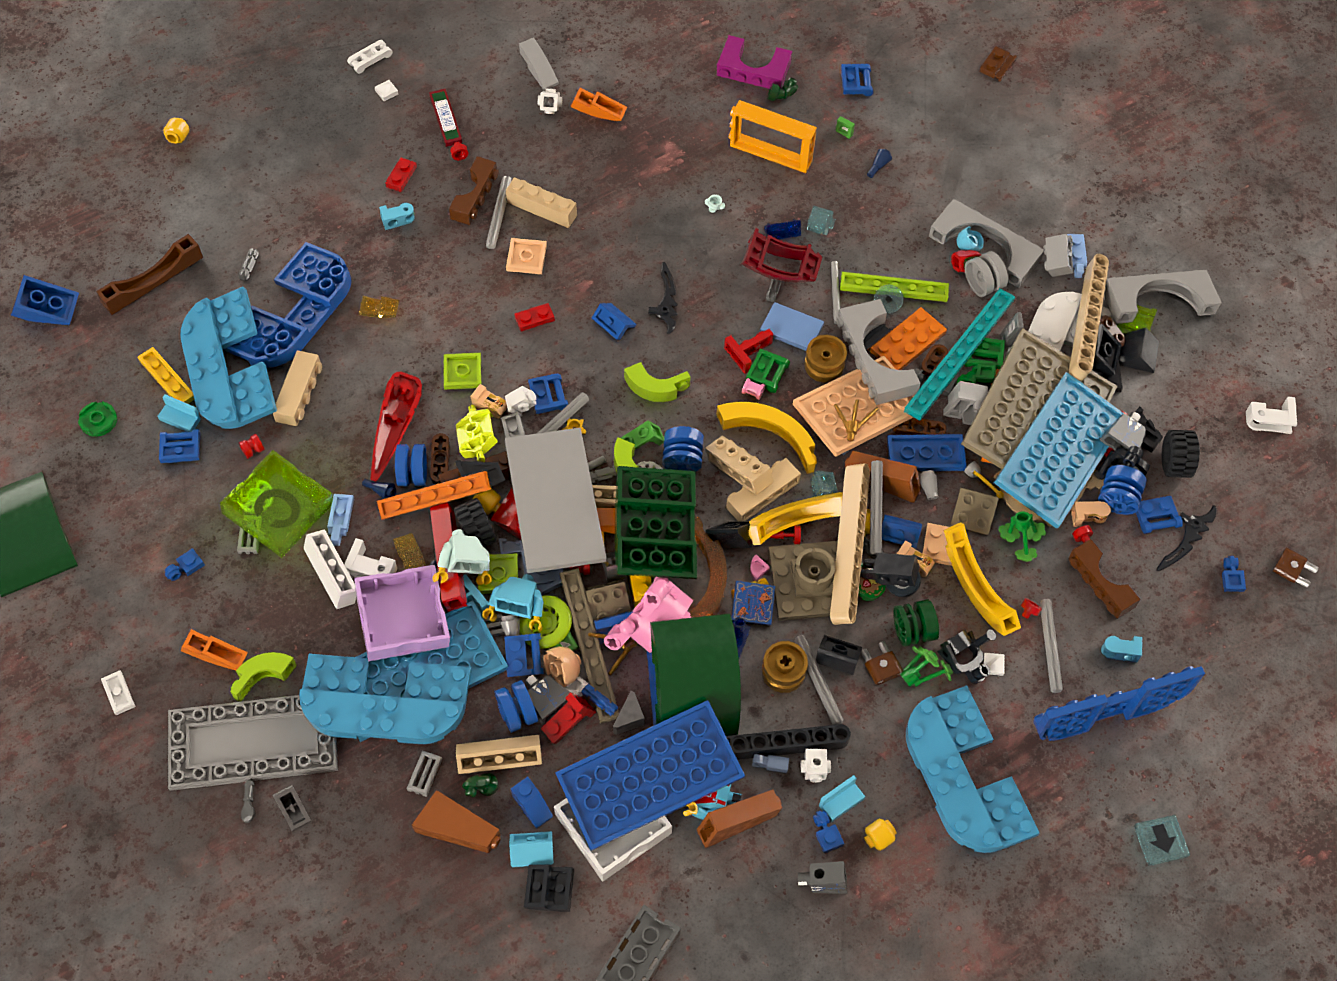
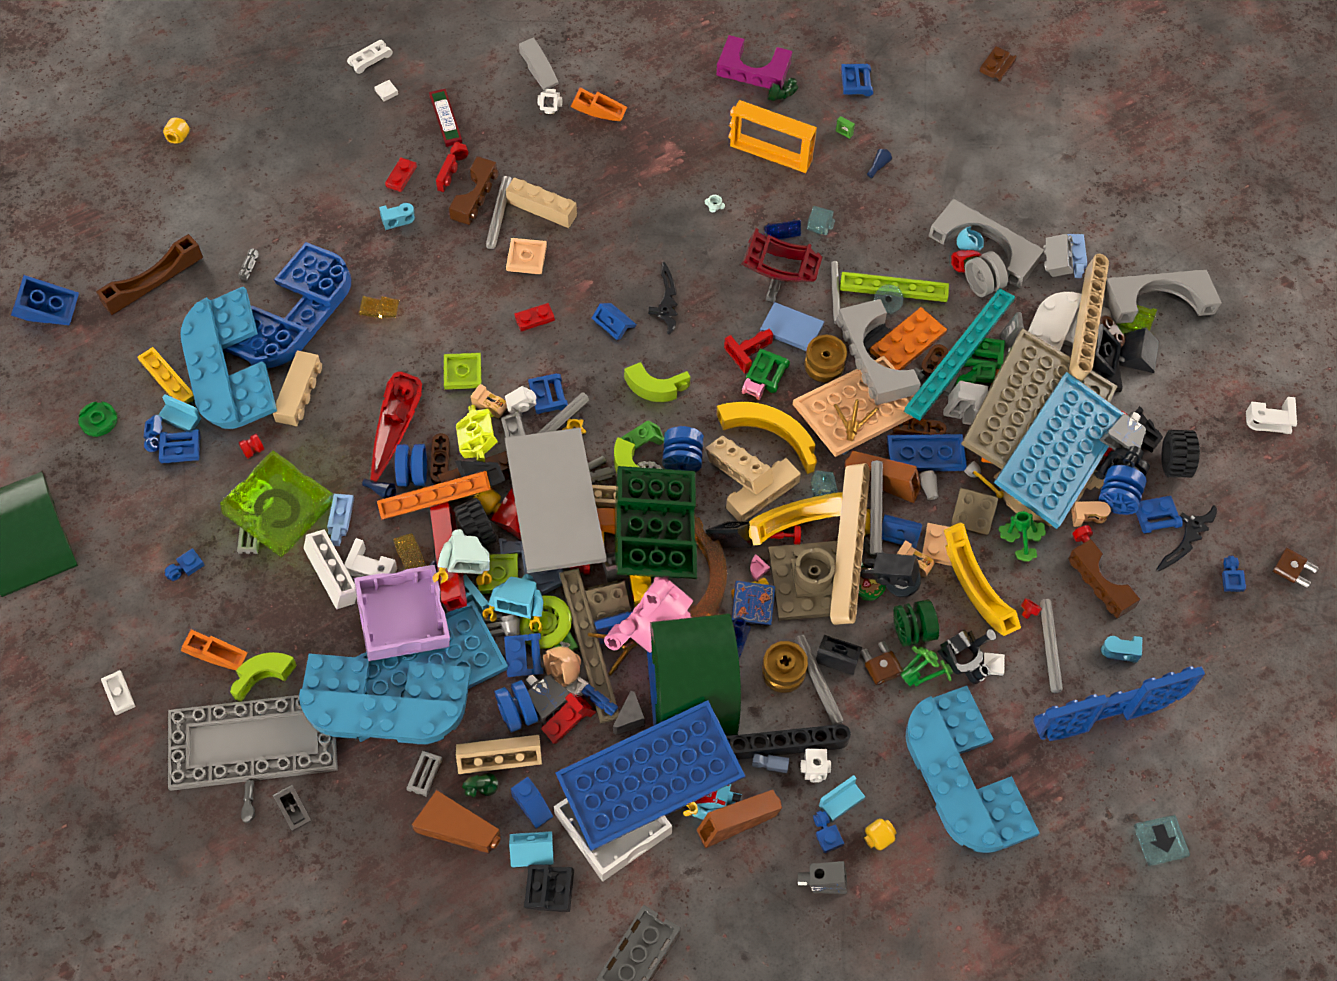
(152, 429): none -> blue plate
(446, 172): none -> red plate

